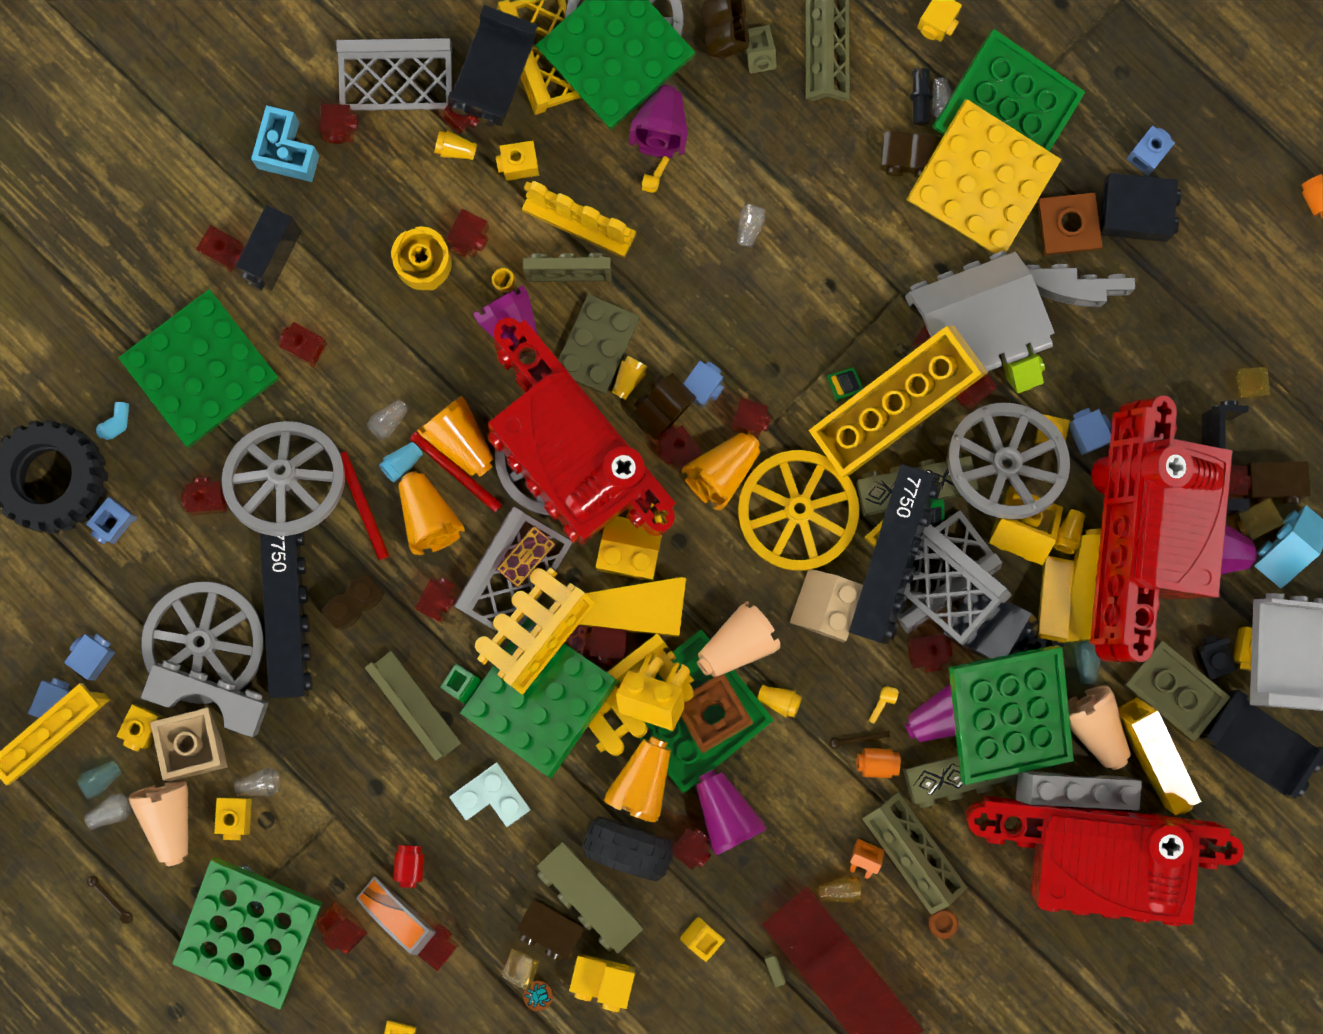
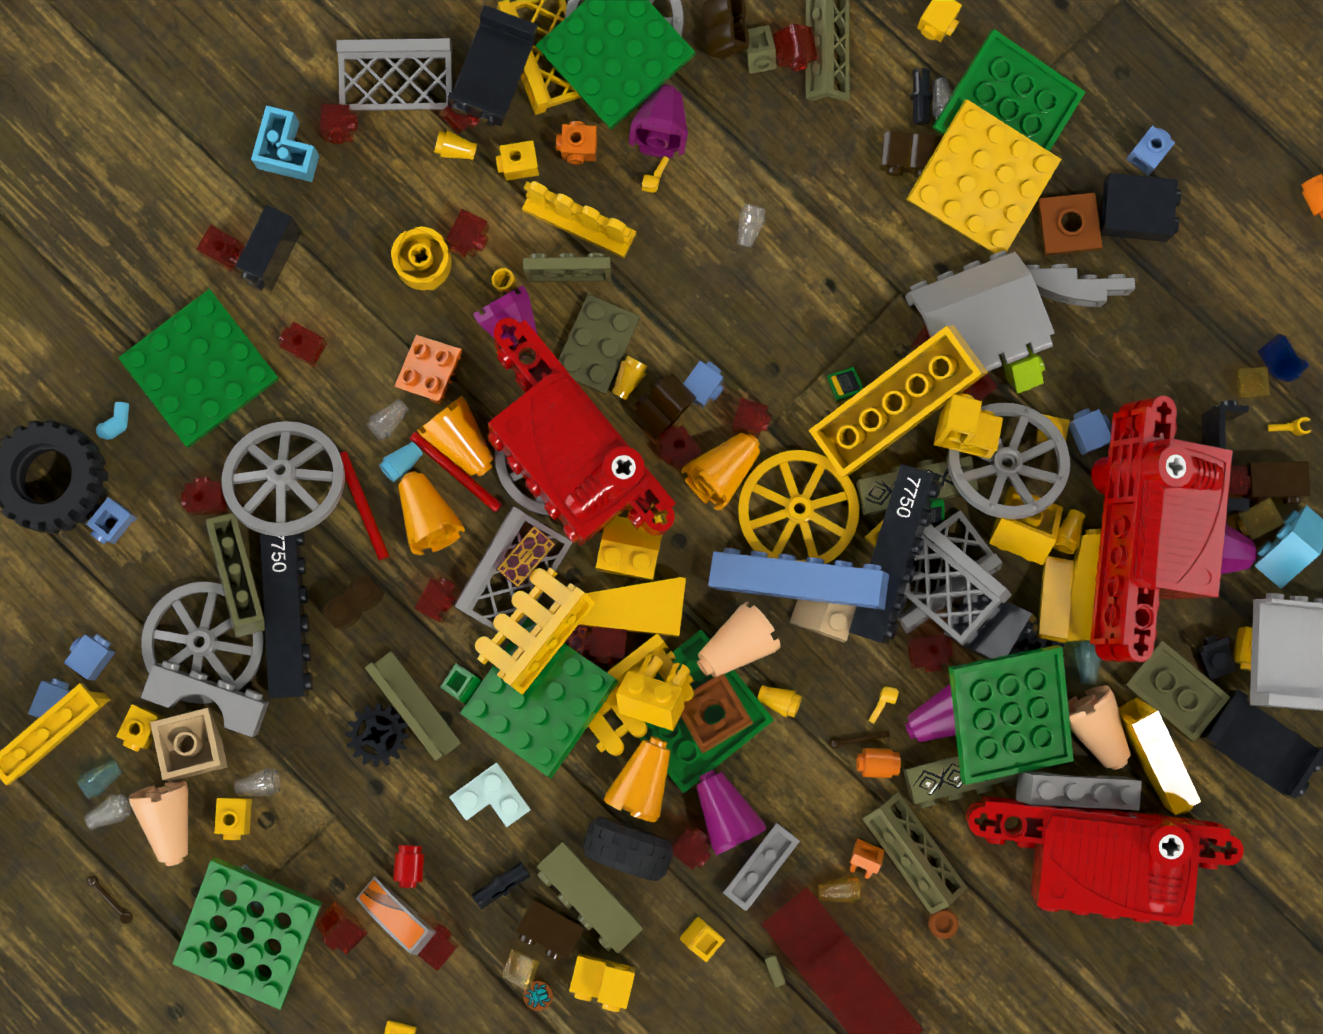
(235, 575): none -> olive brick
(373, 722): none -> black gear
(428, 368): none -> orange hinge
(501, 885): none -> black pin
(577, 142): none -> orange brick
(761, 866): none -> light grey plate
(795, 47): none -> clear red brick
(799, 579): none -> medium blue brick
(967, 427): none -> yellow brick
(1282, 359): none -> clear blue bracket
(1294, 427): none -> yellow hand

